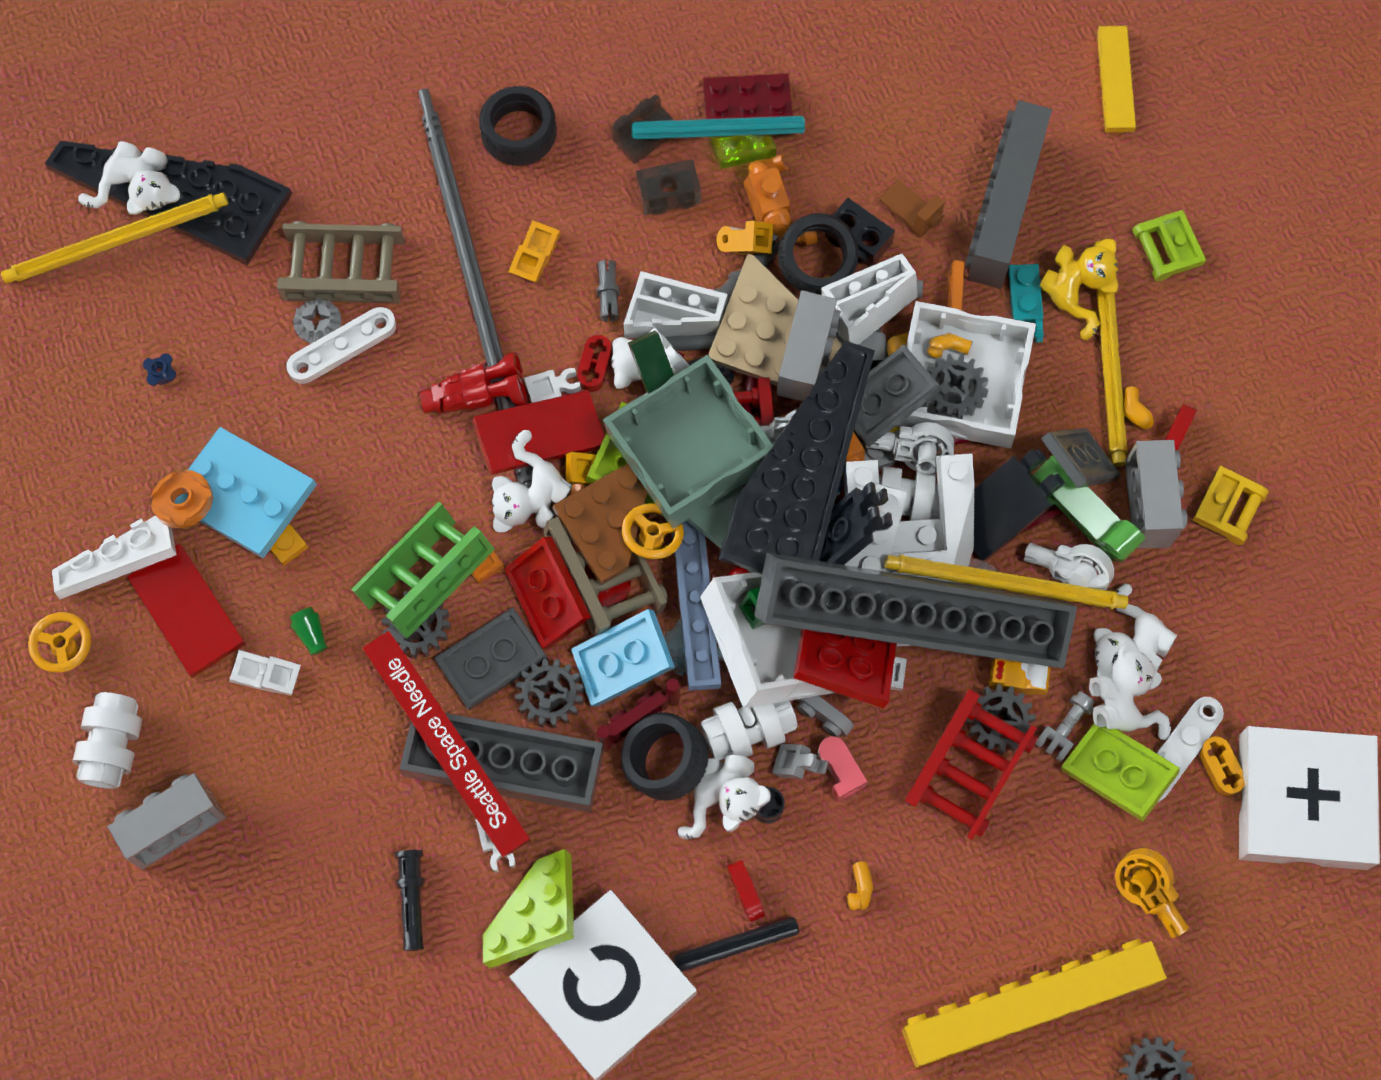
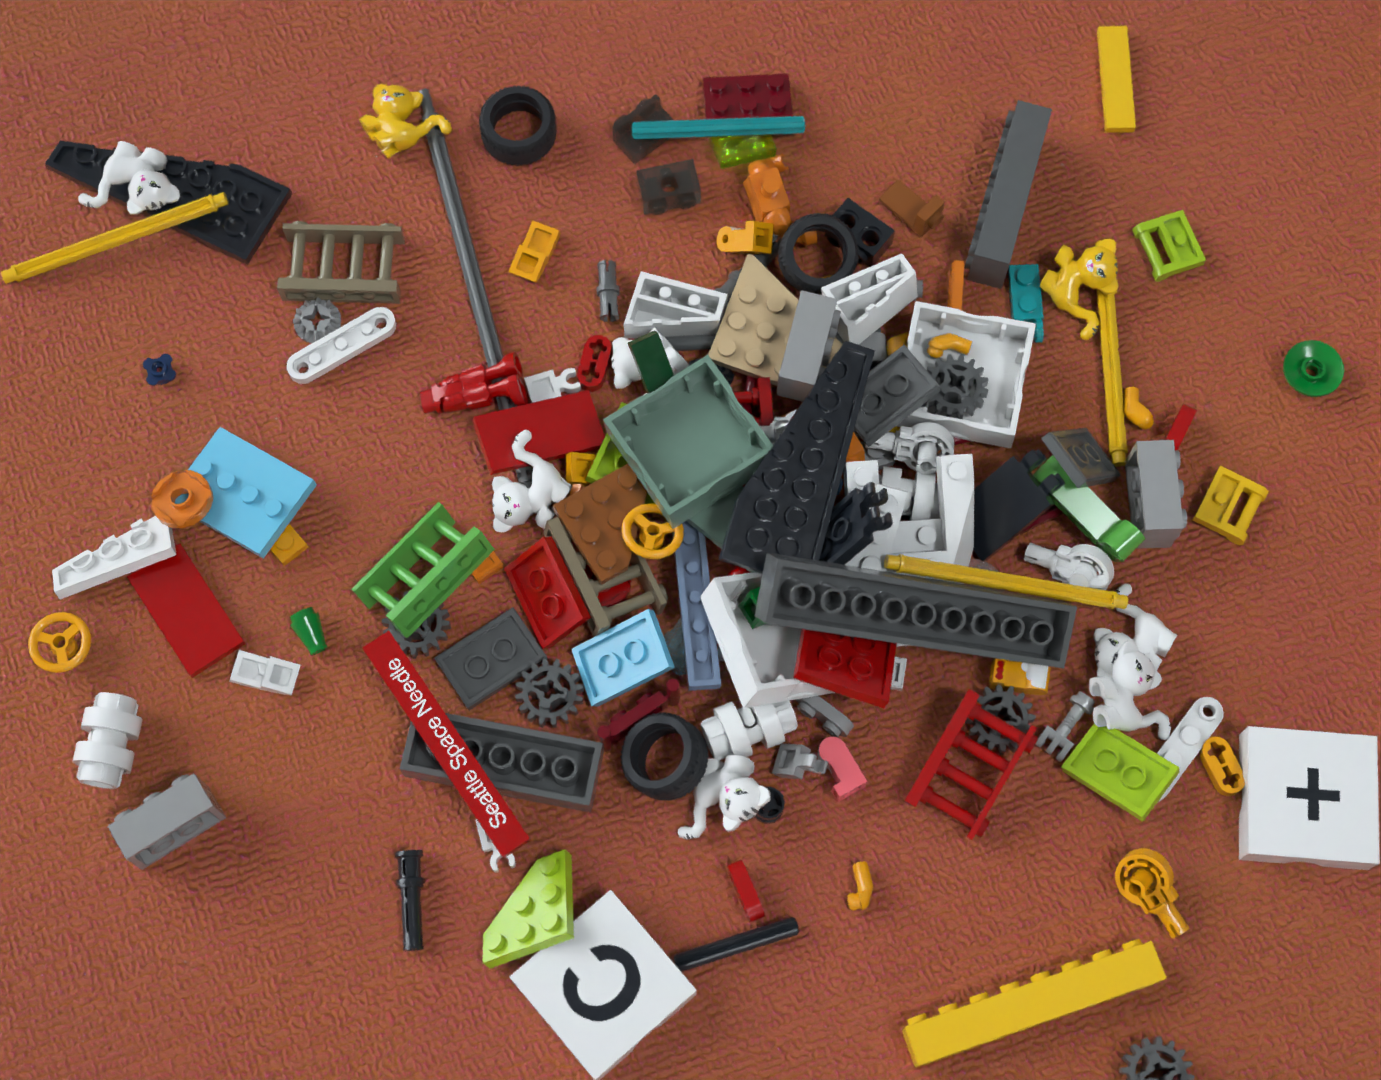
(389, 129): none -> yellow animal
(1316, 357): none -> green dish

